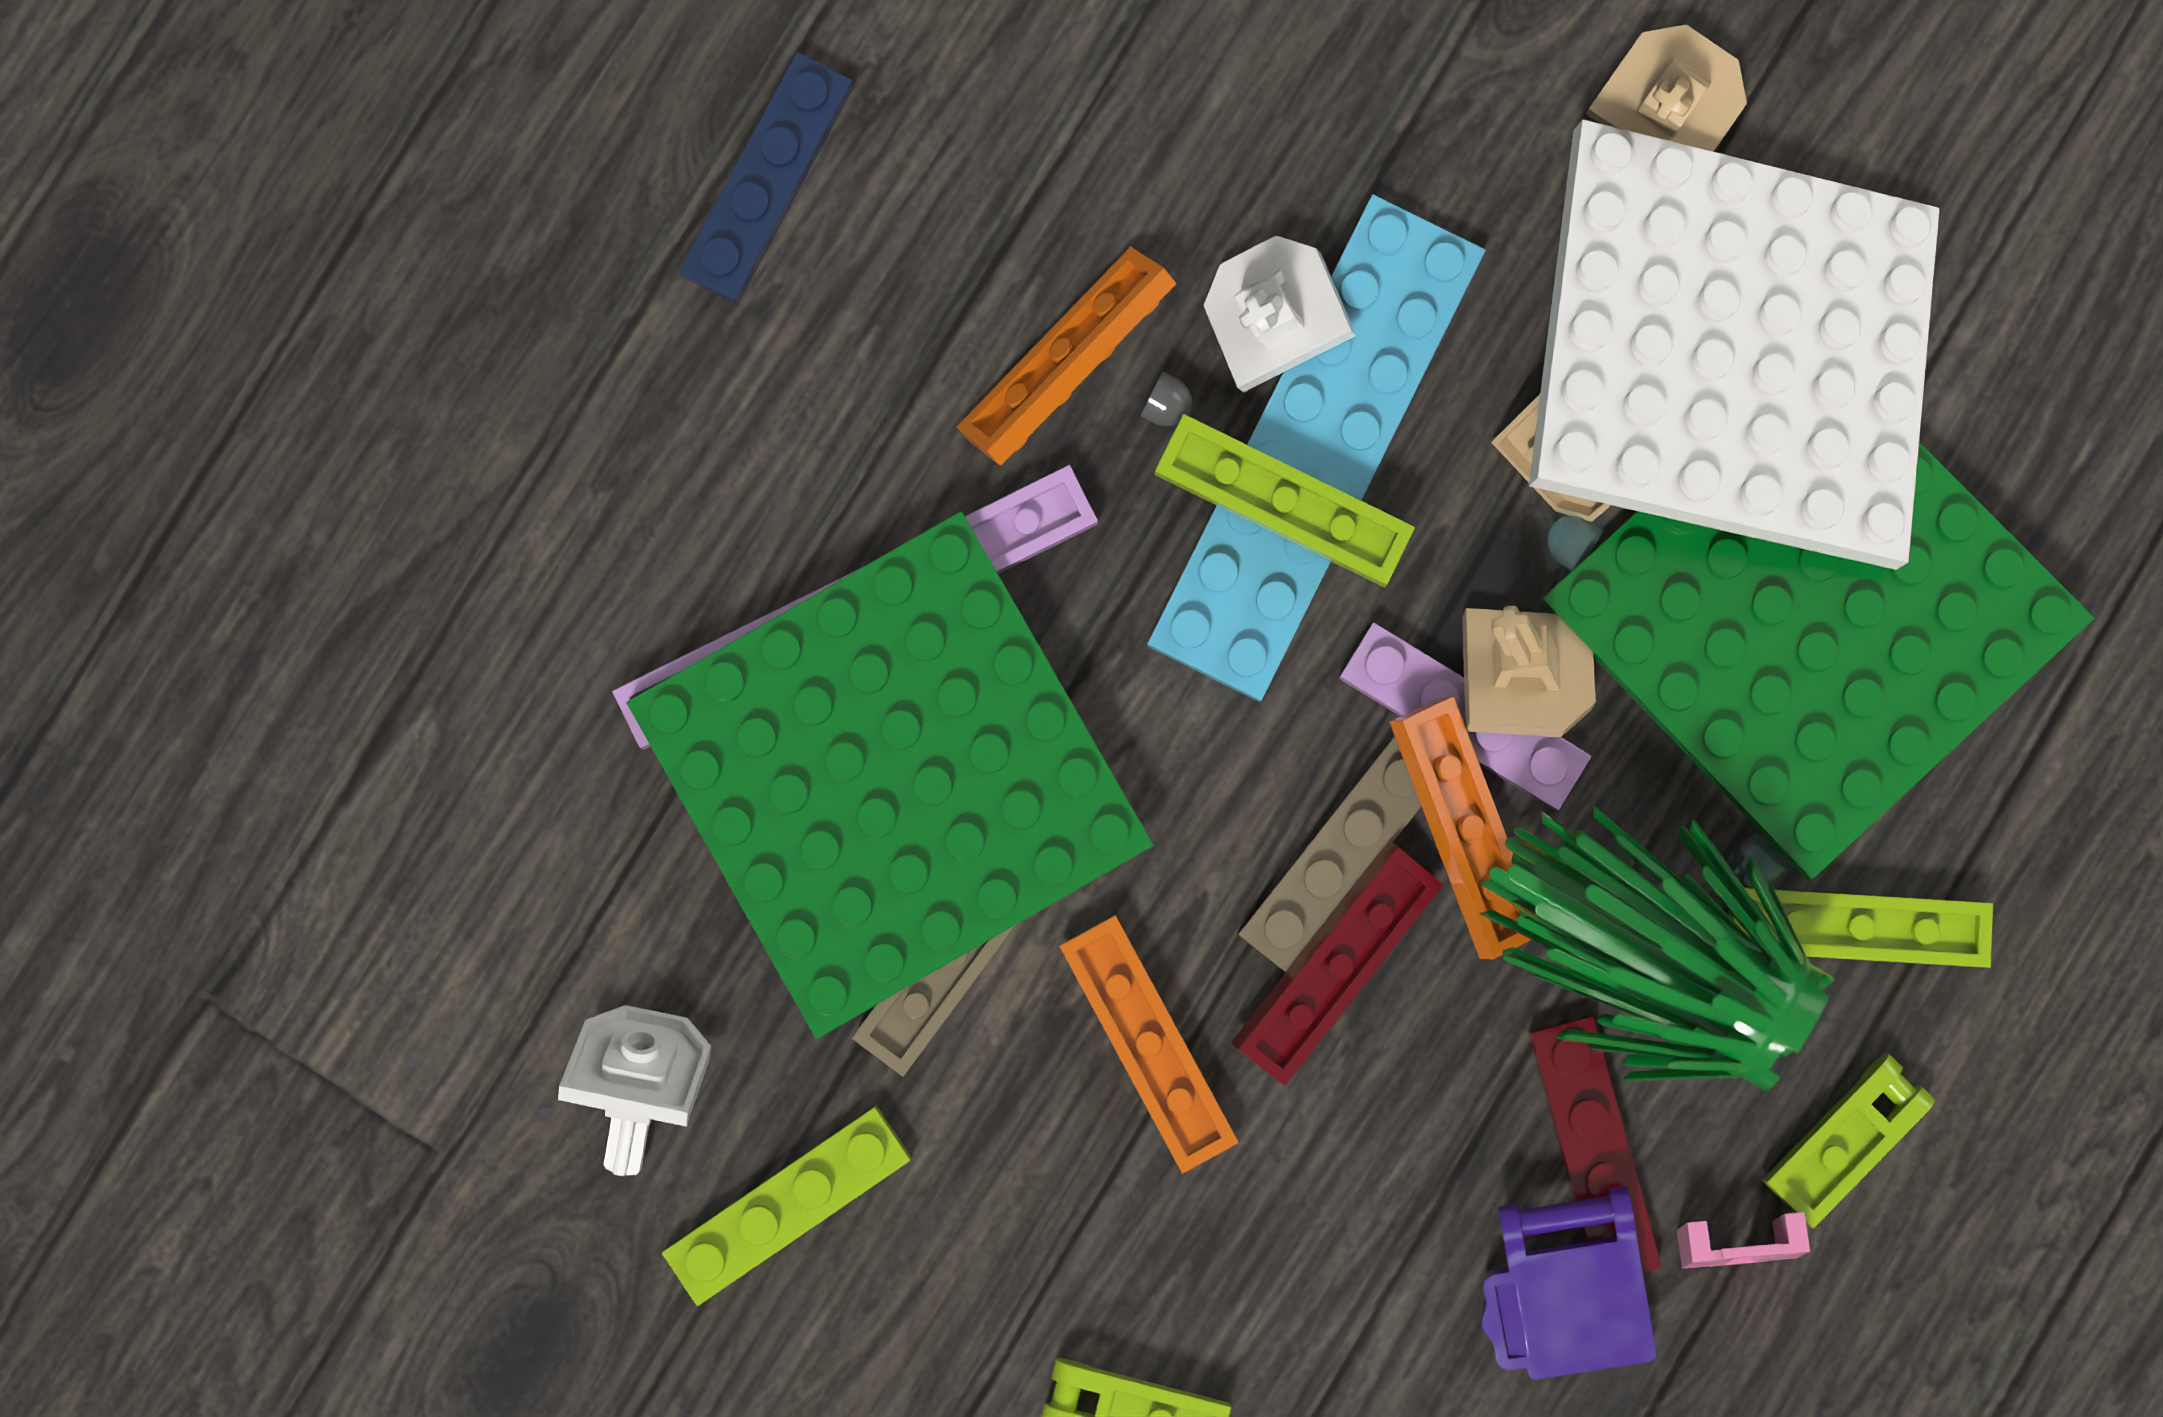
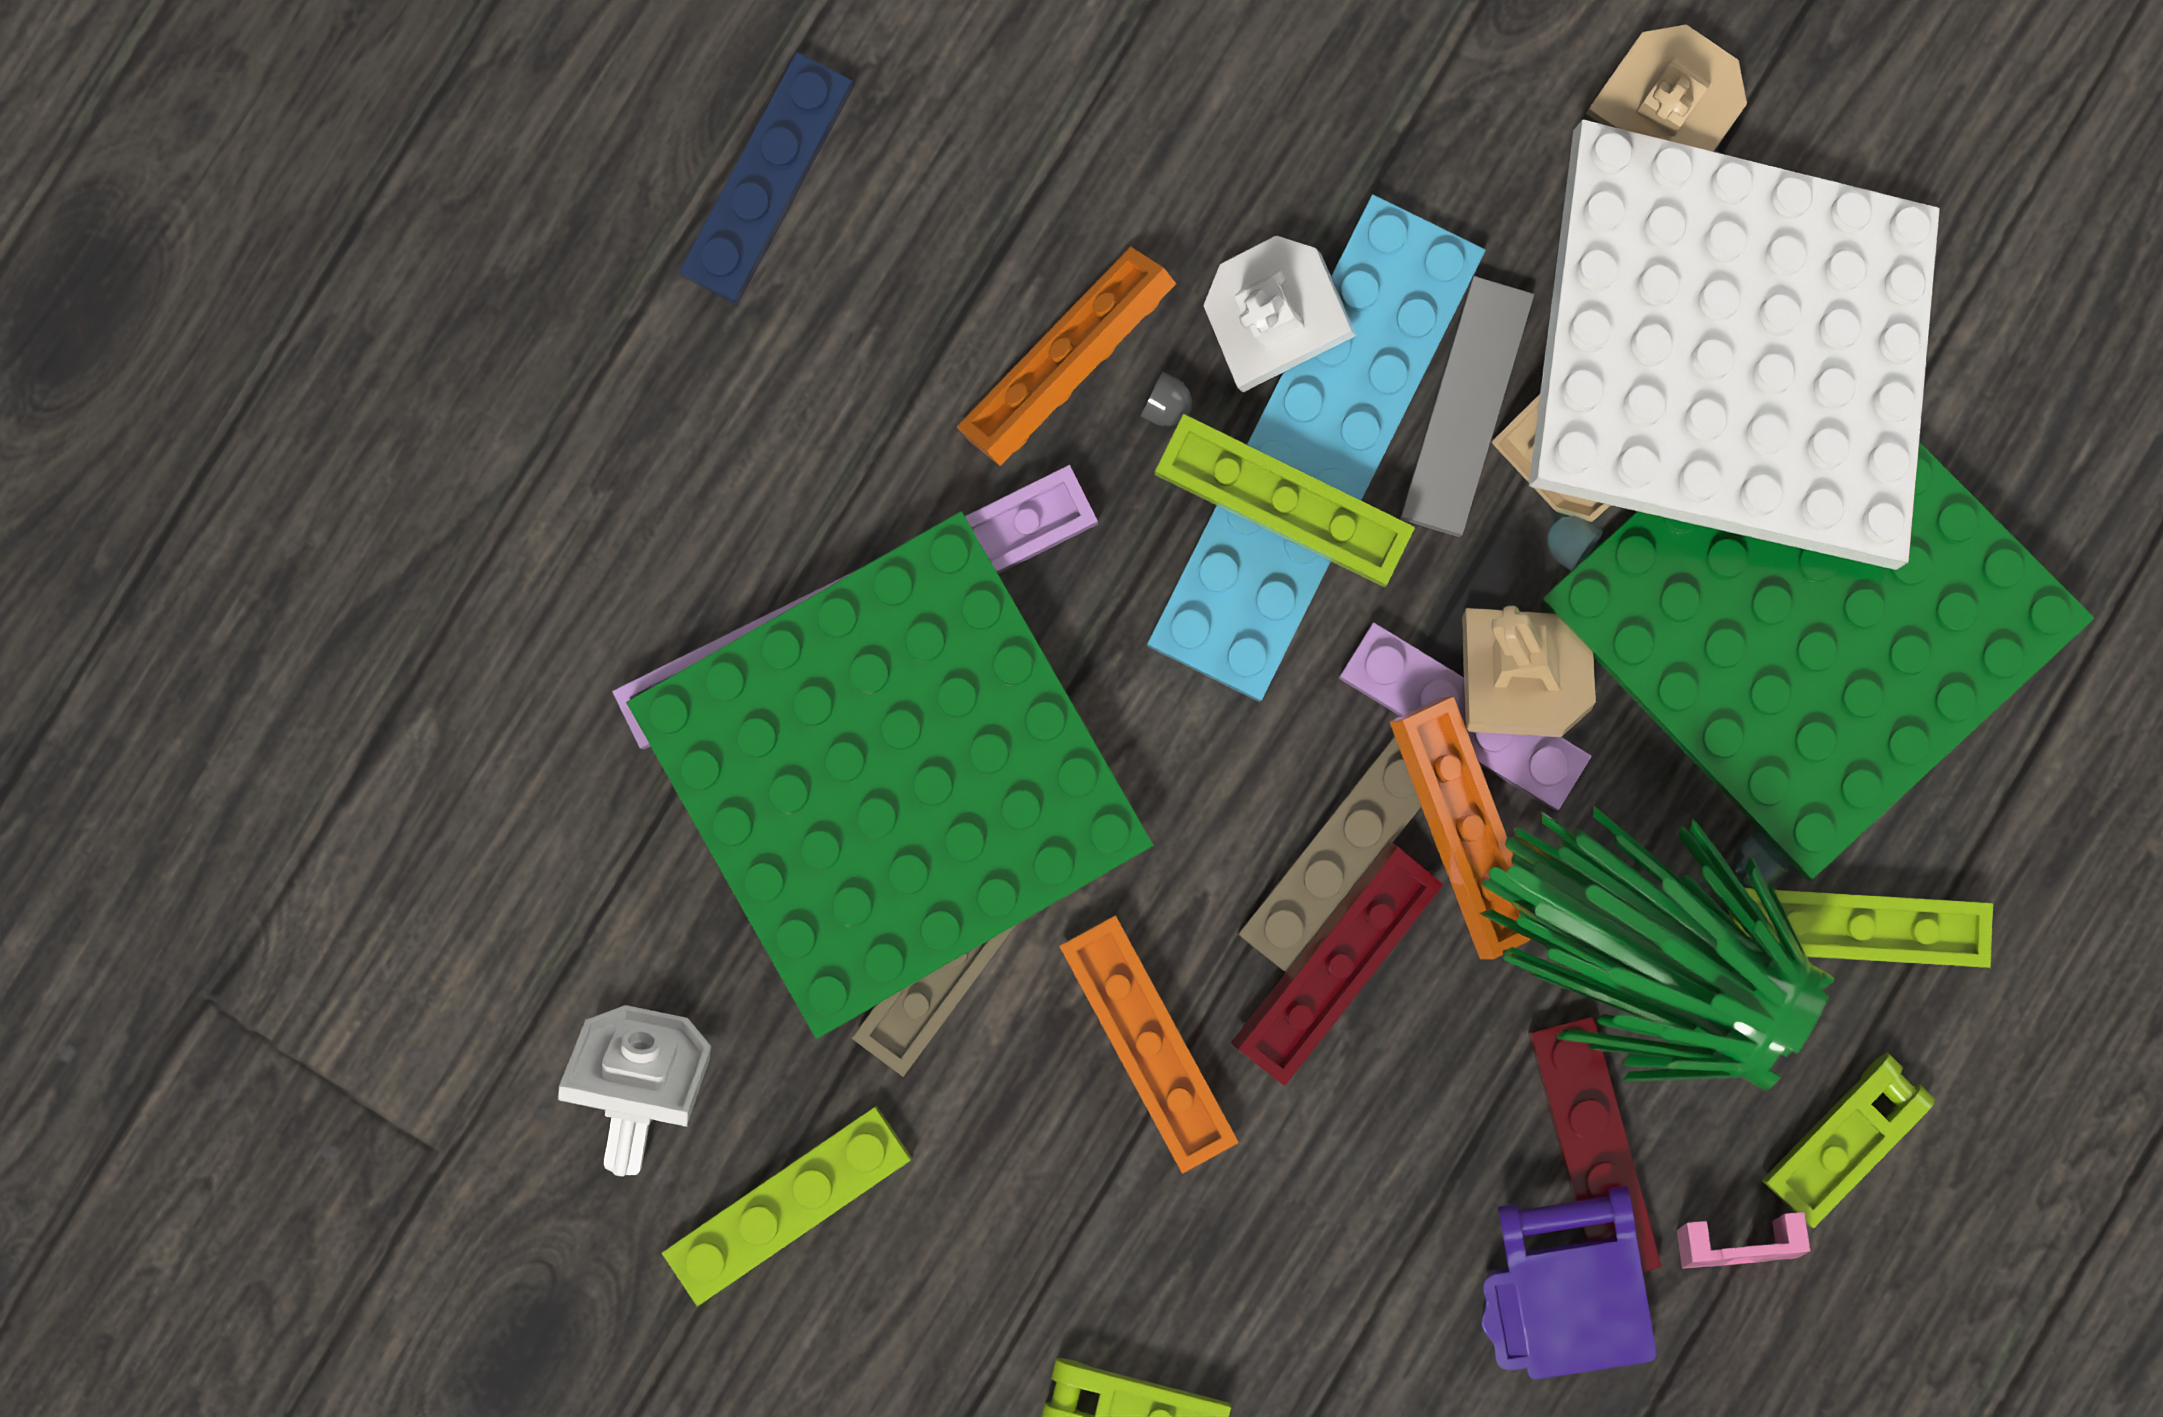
(1467, 406): none -> light grey tile

